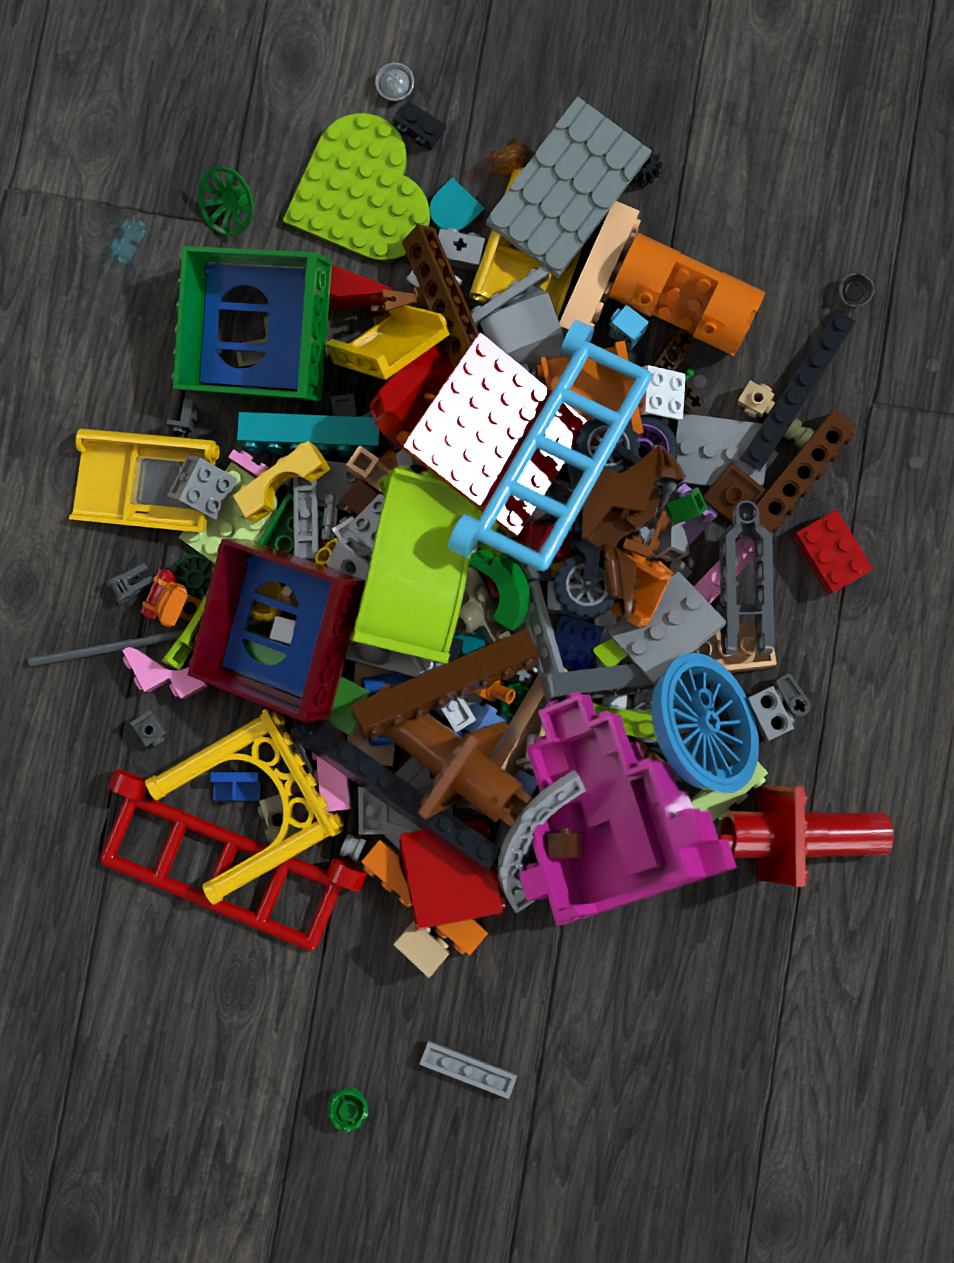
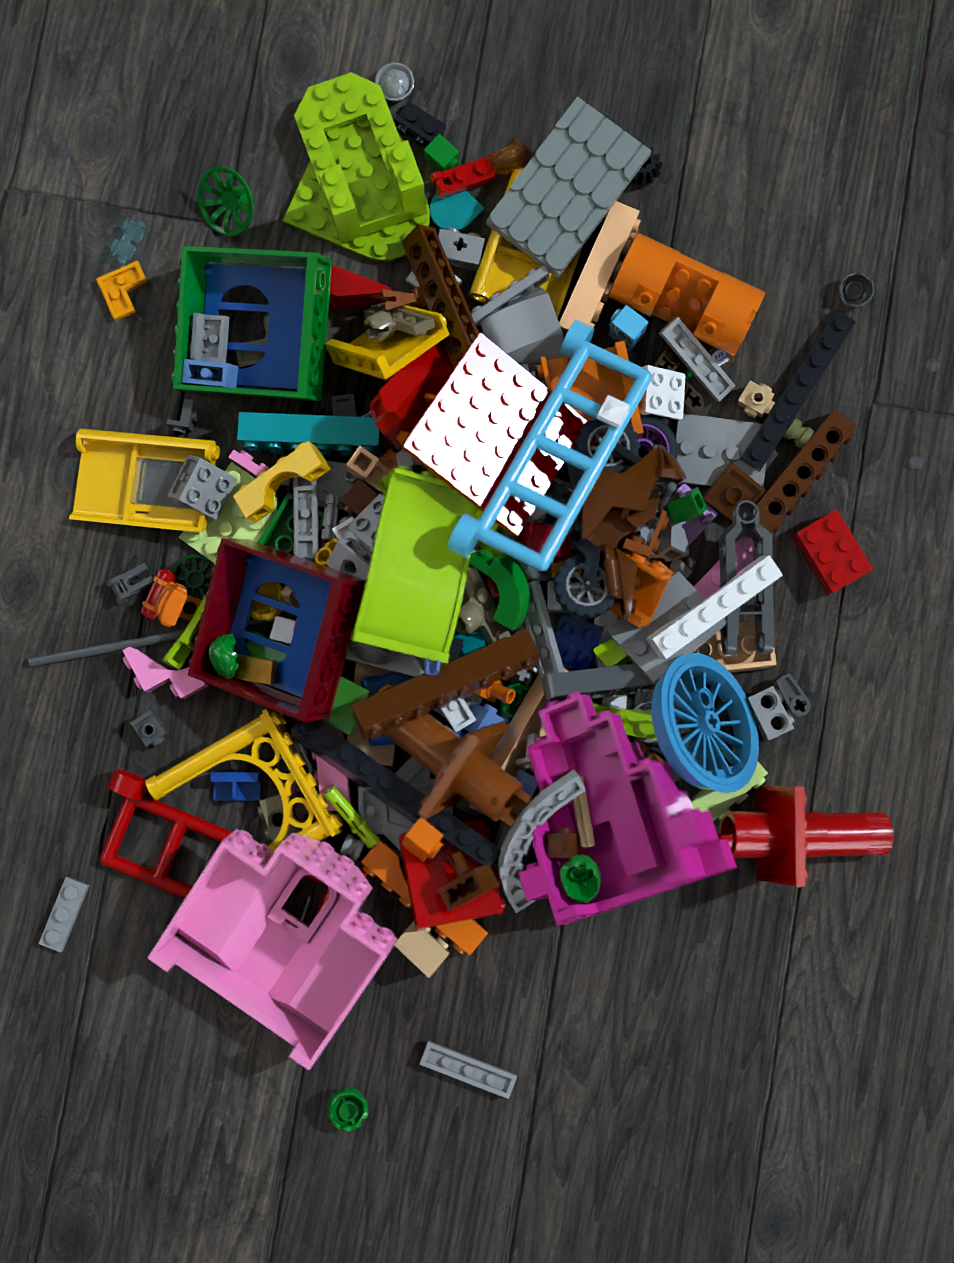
(64, 914): none -> light grey plate
(116, 288): none -> light orange tile
(209, 338): none -> light grey bracket
(209, 373): none -> medium blue brick
(223, 657): none -> green hair
(255, 669): none -> pearl gold slope
(266, 959): none -> bright pink panel
(350, 815): none -> lime pin
(373, 200): none -> lime bracket
(386, 323): none -> dark tan plate
(423, 840): none -> orange brick
(432, 668): none -> medium blue hand
(442, 154): none -> green brick
(463, 177): none -> red plate
(468, 884): none -> reddish brown brick
(580, 878): none -> green hair
(583, 819): none -> tan axle
(613, 411): none -> white tile
(697, 359): none -> light grey plate
(714, 608): none -> white arch
(722, 358): none -> tile

